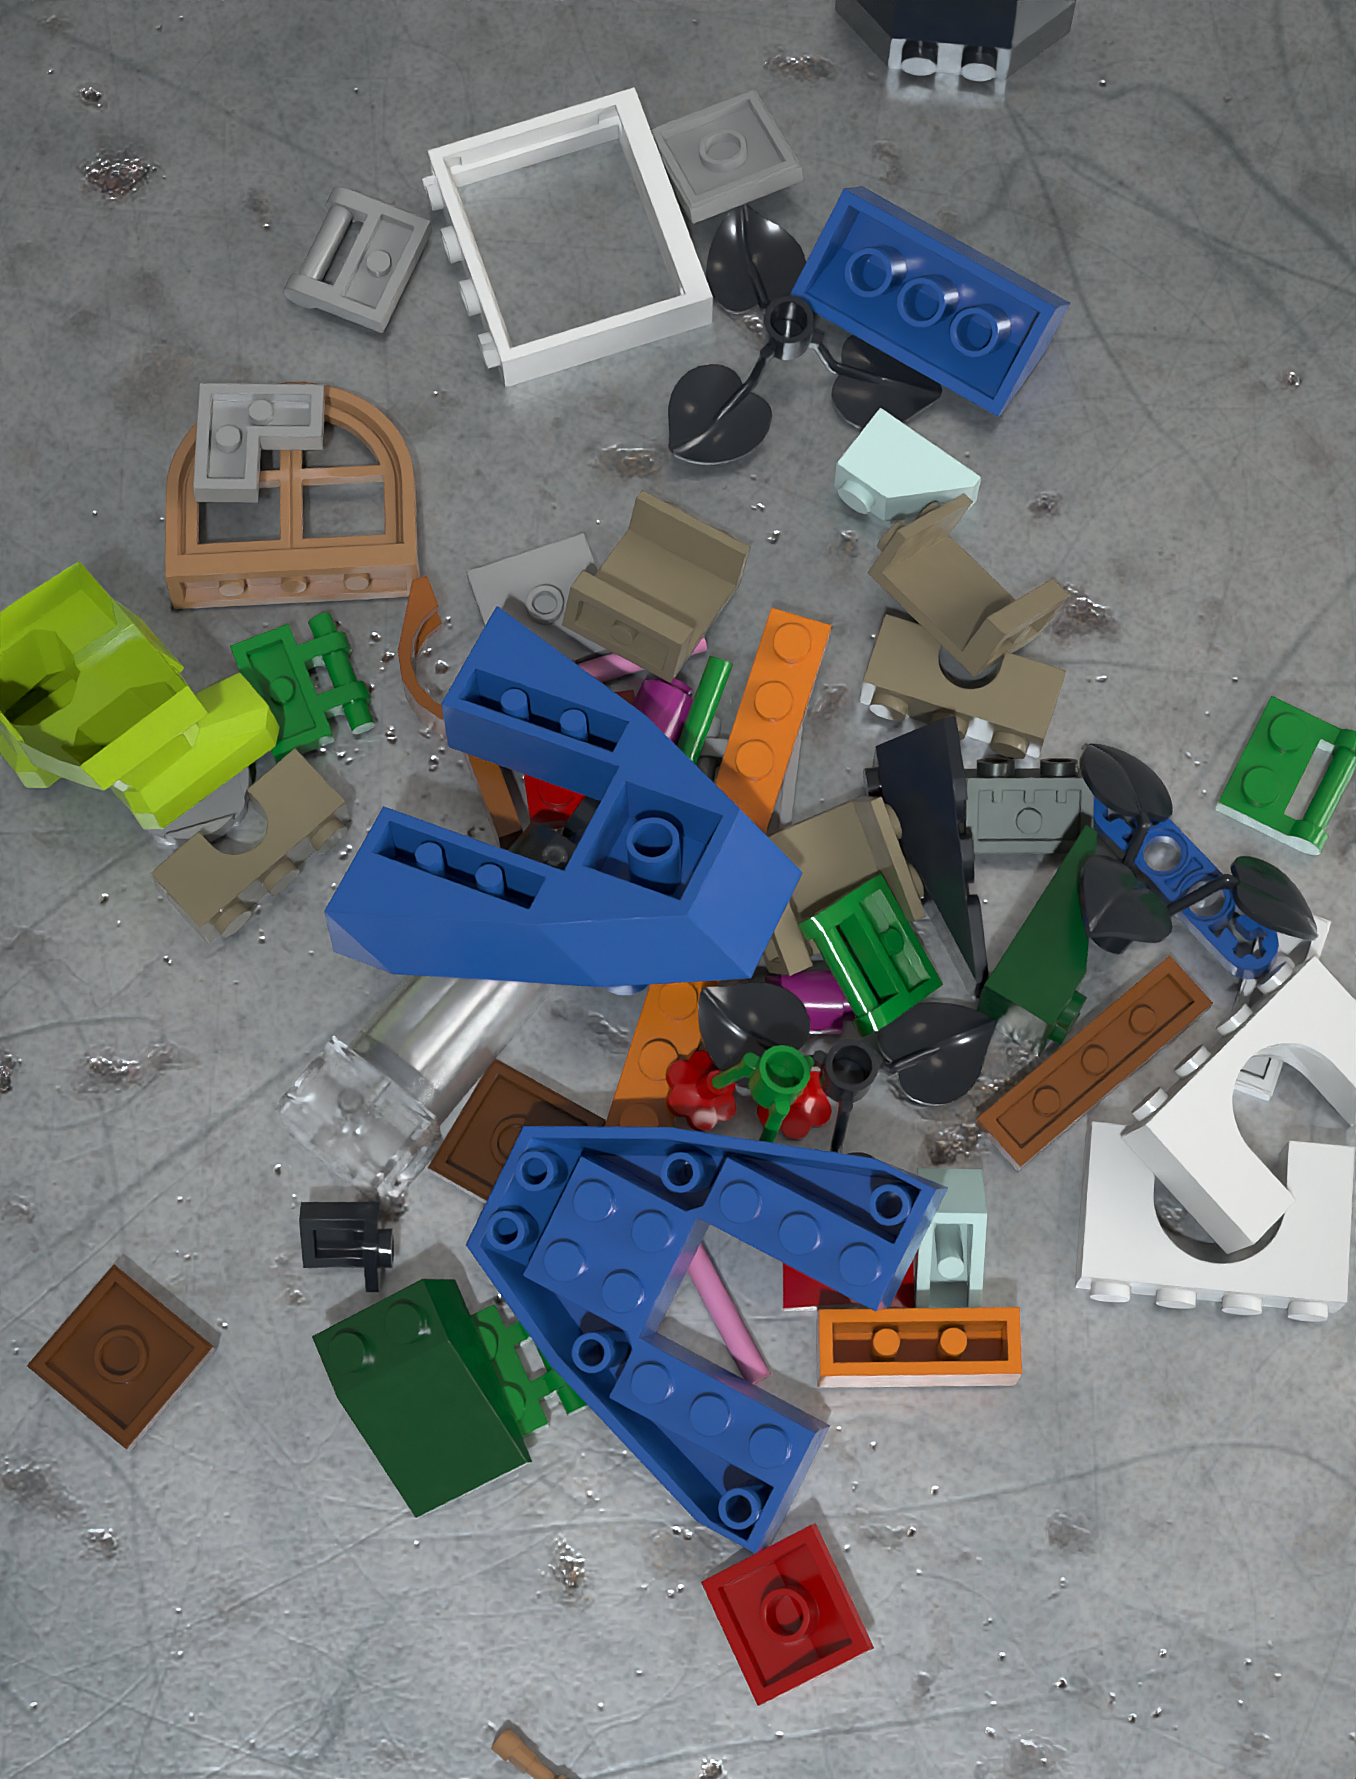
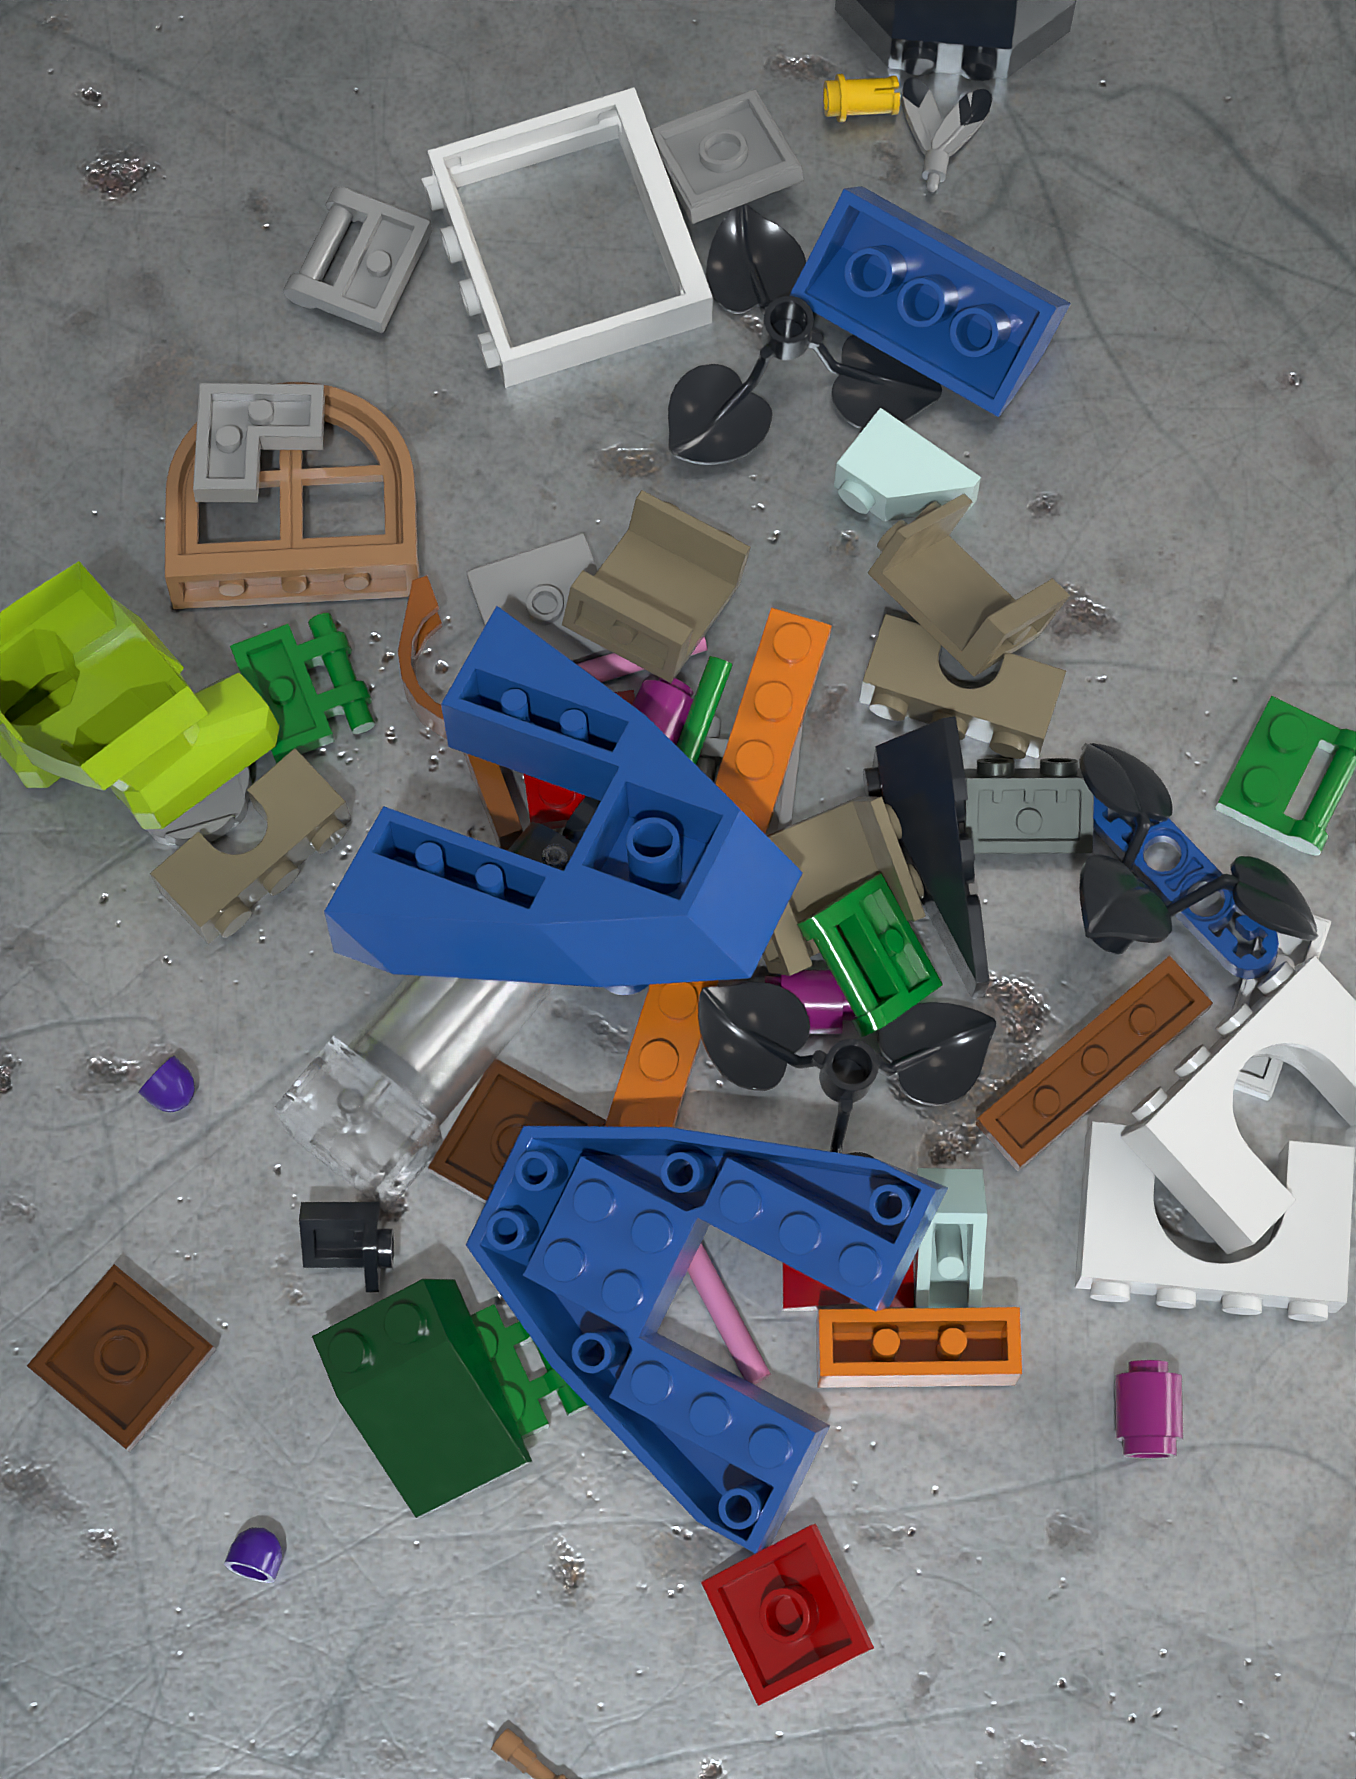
(169, 1086): none -> dark purple hinge
(255, 1555): none -> dark purple hinge
(778, 1081): plant -> none
(860, 97): none -> yellow pin
(941, 138): none -> light grey piece
(1040, 973): dark green slope -> none
(1149, 1410): none -> magenta brick

